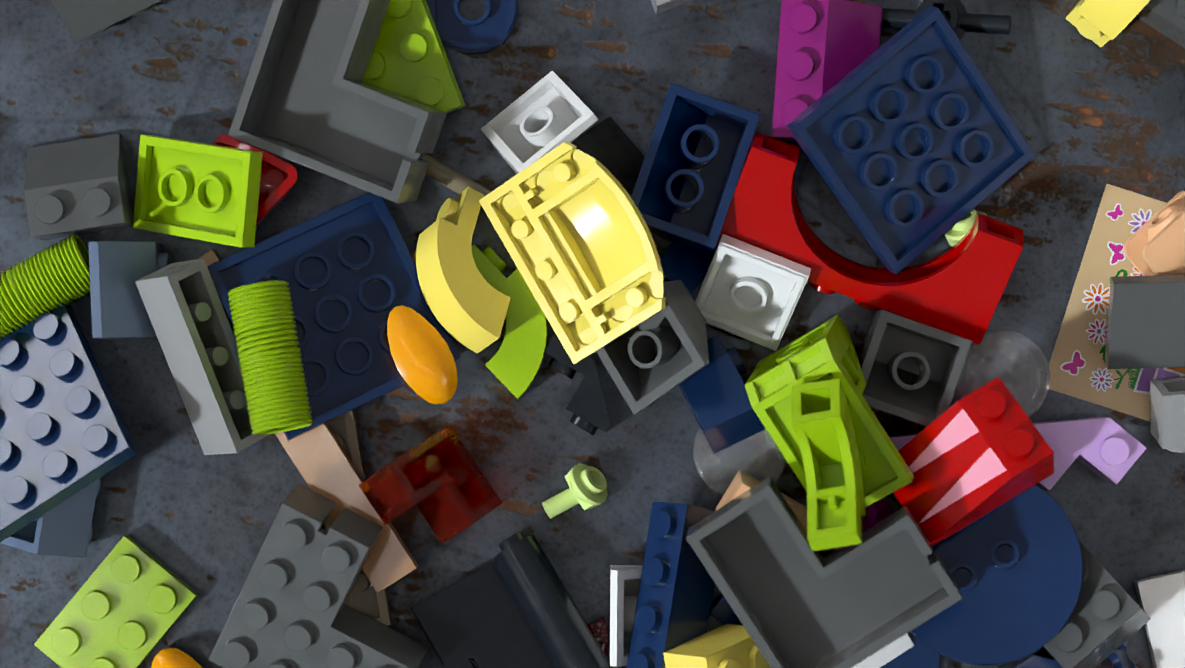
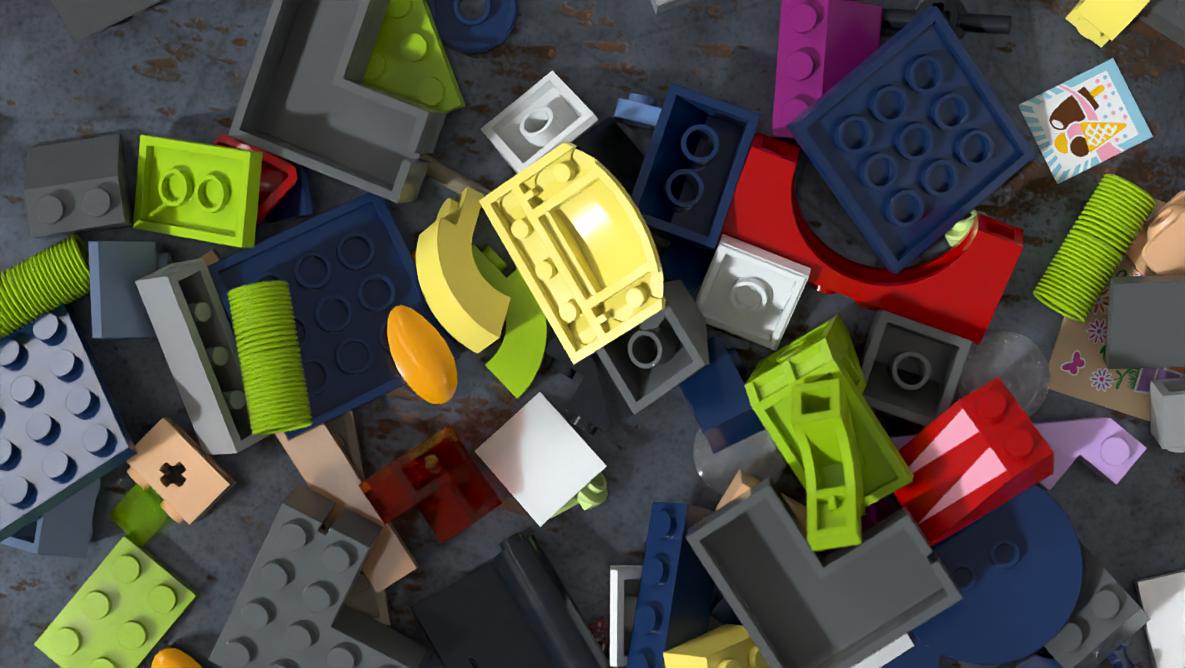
(140, 515): none -> clear neon green slope
(205, 479): none -> light nougat brick
(296, 203): none -> dark blue slope
(540, 459): none -> white sticker
(637, 111): none -> medium blue plate
(1085, 121): none -> sticker
(1086, 261): none -> lime piece

